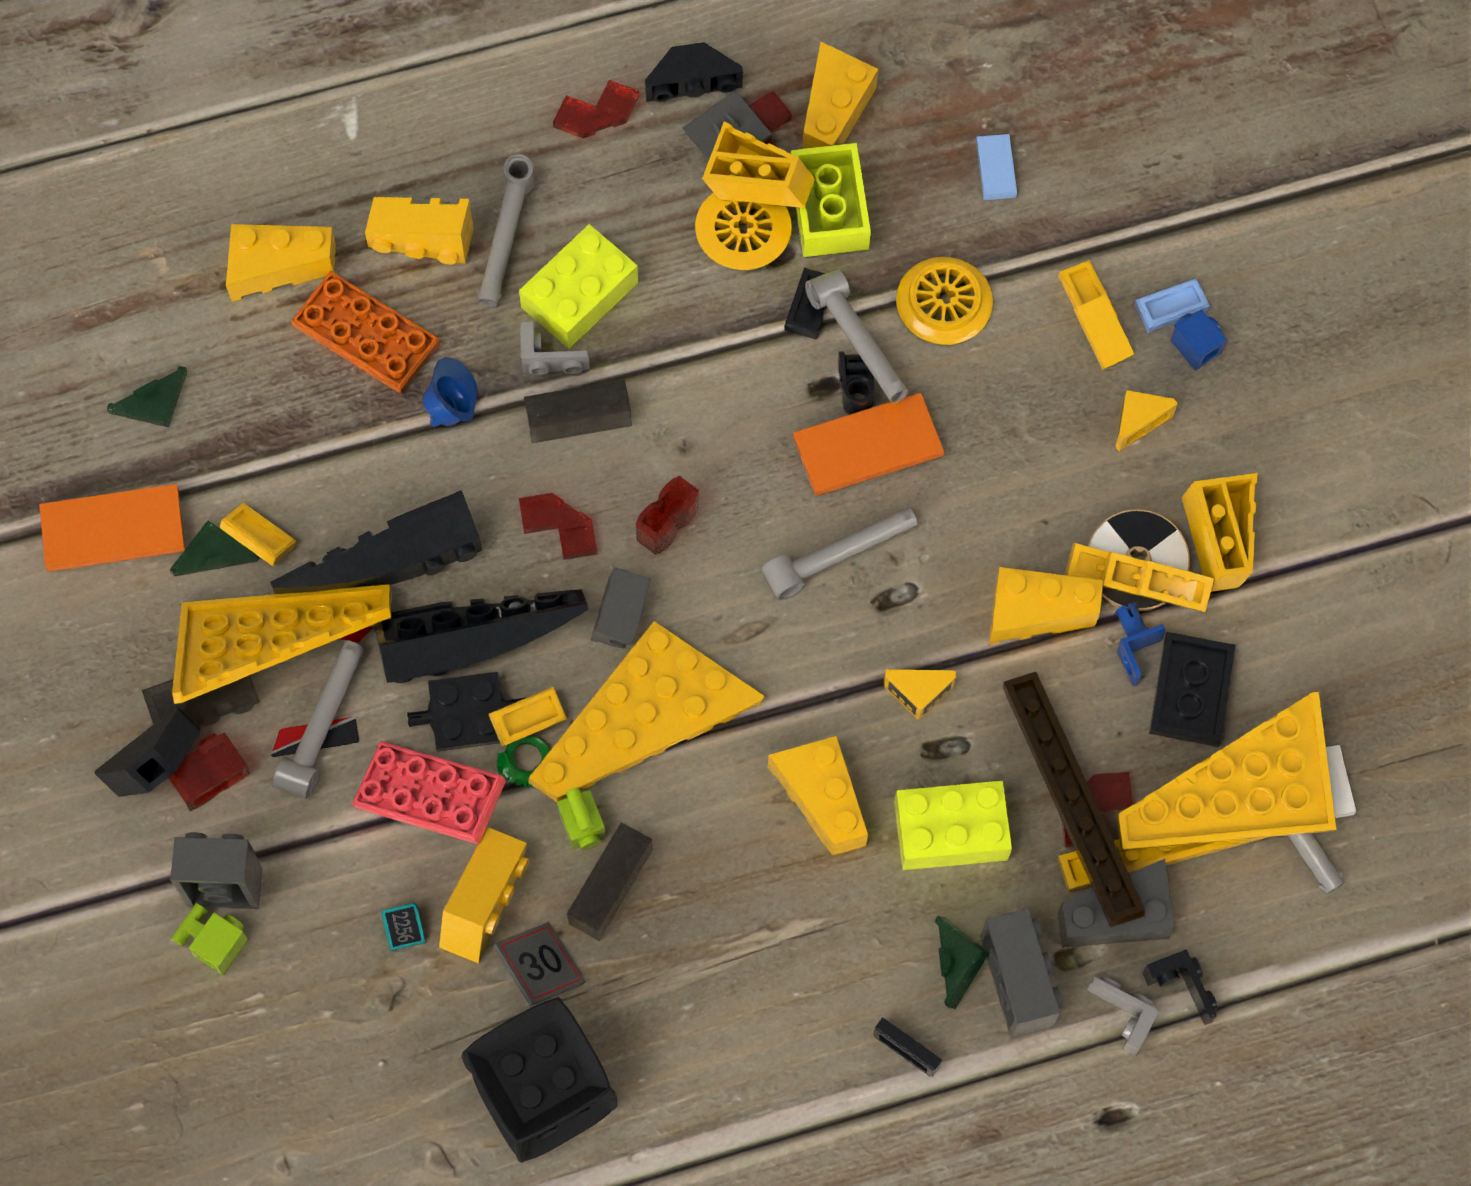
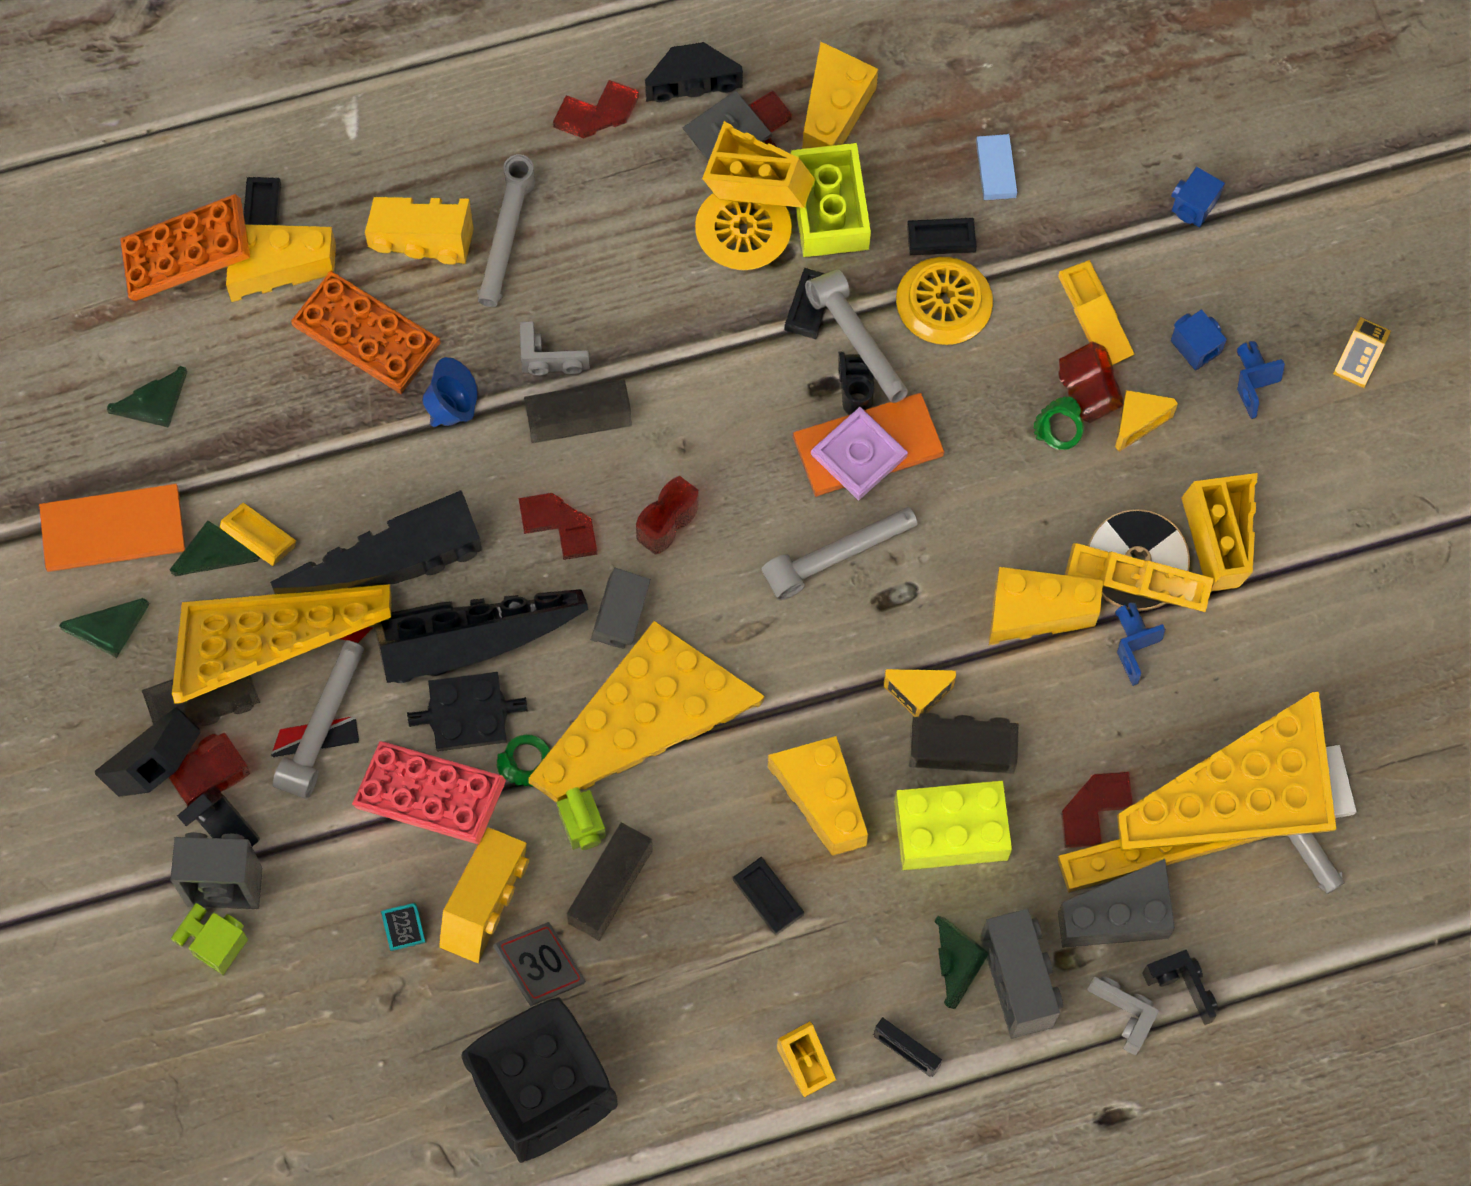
(108, 627): none -> clear green tile
(185, 247): none -> orange tile
(217, 816): none -> black bracket
(262, 201): none -> black tile
(527, 716): yellow tile -> none
(578, 286): neon yellow brick -> none
(768, 896): none -> black tile
(805, 1059): none -> yellow slope
(859, 453): none -> lavender tile
(941, 236): none -> black tile
(963, 744): none -> clear smoke brick
(1067, 406): none -> green piece
(1073, 800): dark brown plate -> none
(1091, 381): none -> clear red brick
(1171, 304): light blue tile -> none
(1192, 689): black plate -> none
(1196, 196): none -> blue brick
(1256, 375): none -> blue bracket
(1362, 352): none -> slope

